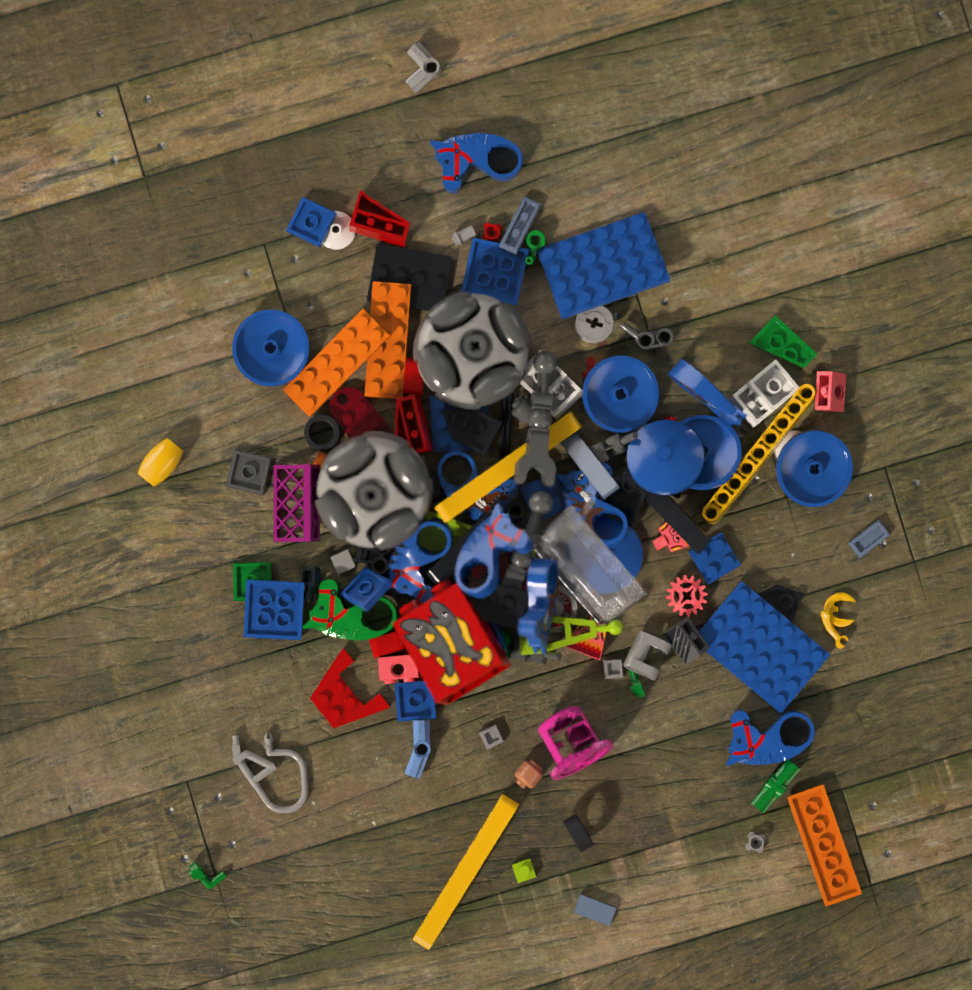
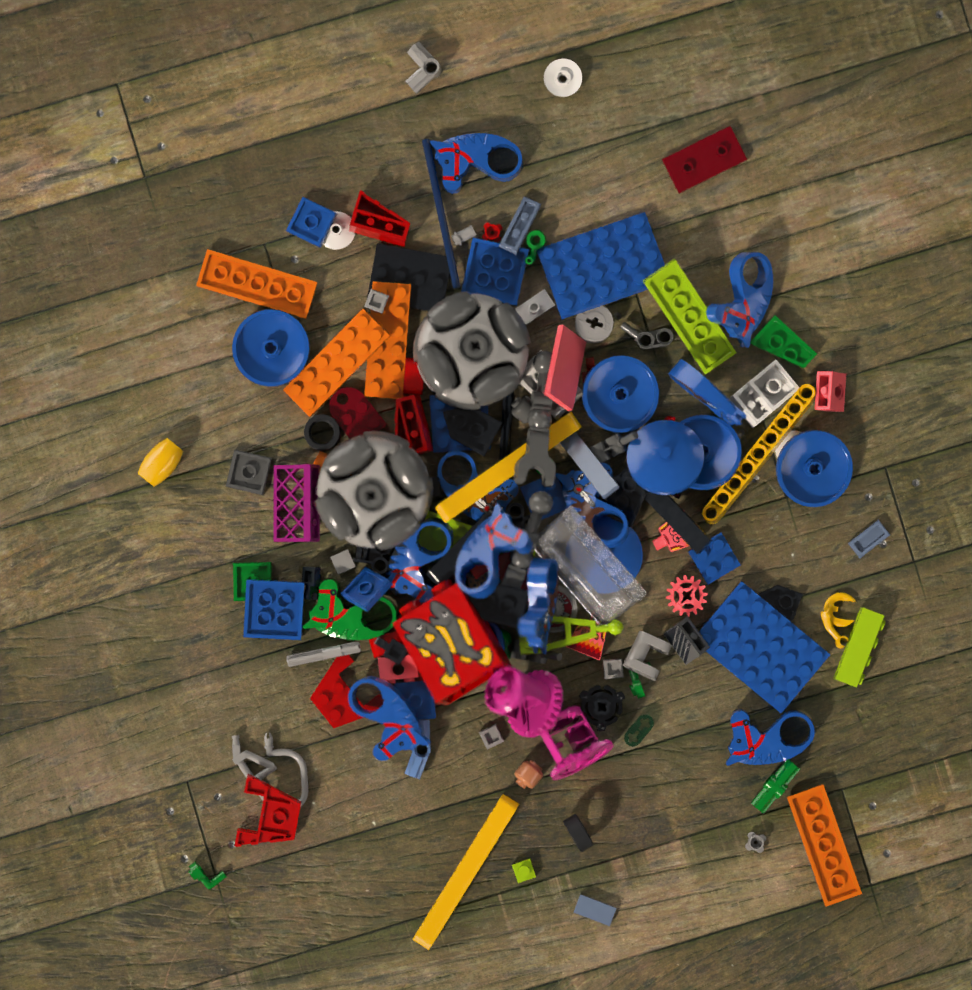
(256, 284): none -> orange plate
(277, 817): none -> red wing
(323, 654): none -> light grey axle
(376, 301): none -> light grey tile
(394, 650): none -> black plate
(399, 718): none -> blue animal
(441, 213): none -> dark blue piece
(521, 694): none -> dark pink piece
(535, 306): none -> white plate
(565, 68): none -> white dish
(565, 367): none -> coral tile
(603, 697): none -> black piece
(634, 727): none -> clear green beam
(688, 316): none -> lime plate
(704, 159): none -> dark red plate
(750, 302): none -> blue animal
(858, 648): none -> lime brick

